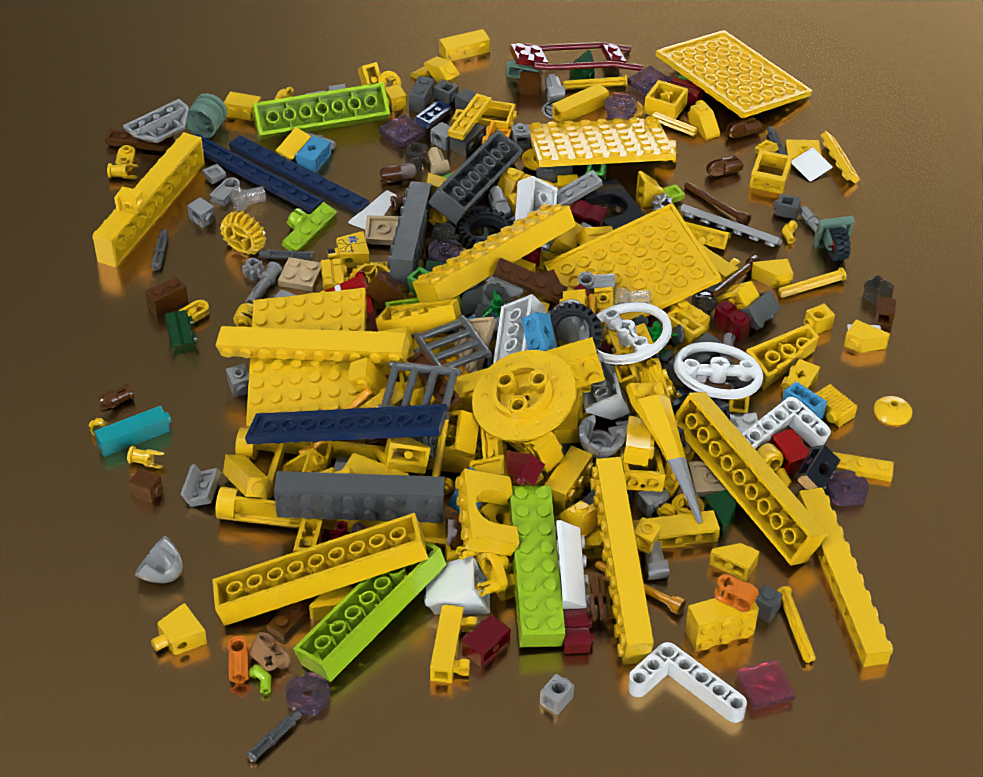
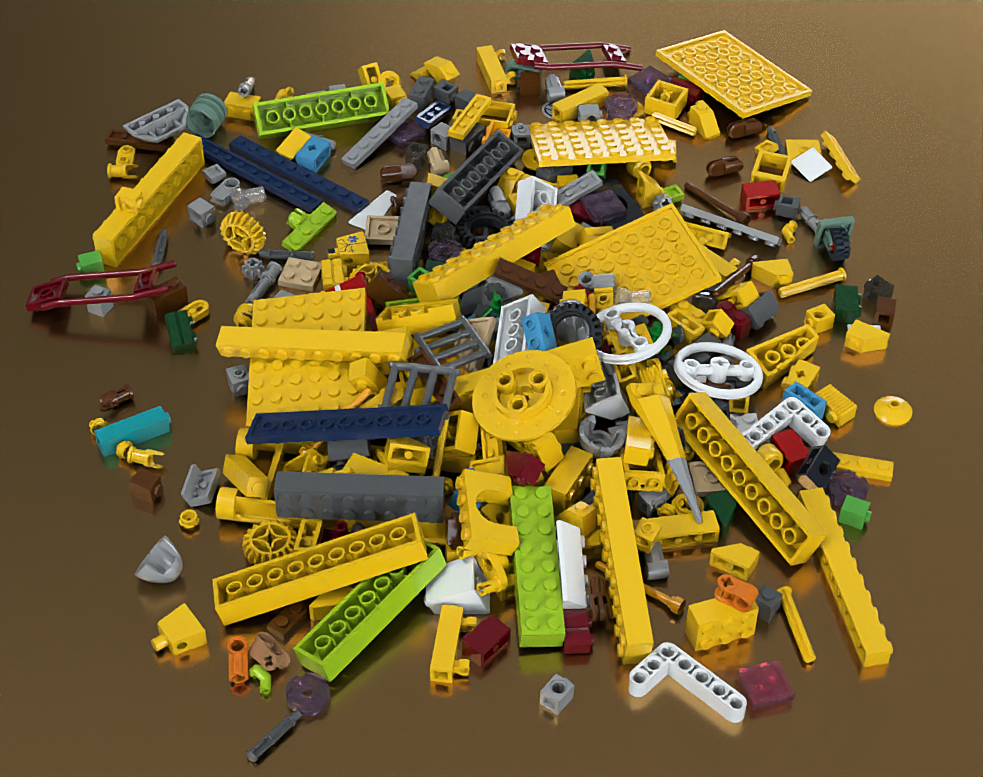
(52, 294): none -> dark red plate
(90, 262): none -> bright green brick
(99, 309): none -> light grey brick
(123, 448): none -> yellow plate
(188, 519): none -> yellow plate
(246, 87): none -> light grey pin
(258, 539): none -> yellow gear
(341, 450): none -> dark grey brick
(379, 133): none -> light grey plate
(464, 45): yellow brick -> none
(493, 73): none -> yellow brick
(589, 112): none -> light grey brick
(603, 206): none -> clear purple plate
(634, 167): none -> yellow head
(717, 323): none -> yellow brick
(759, 194): none -> red brick
(846, 304): none -> dark green brick
(855, 512): none -> bright green brick

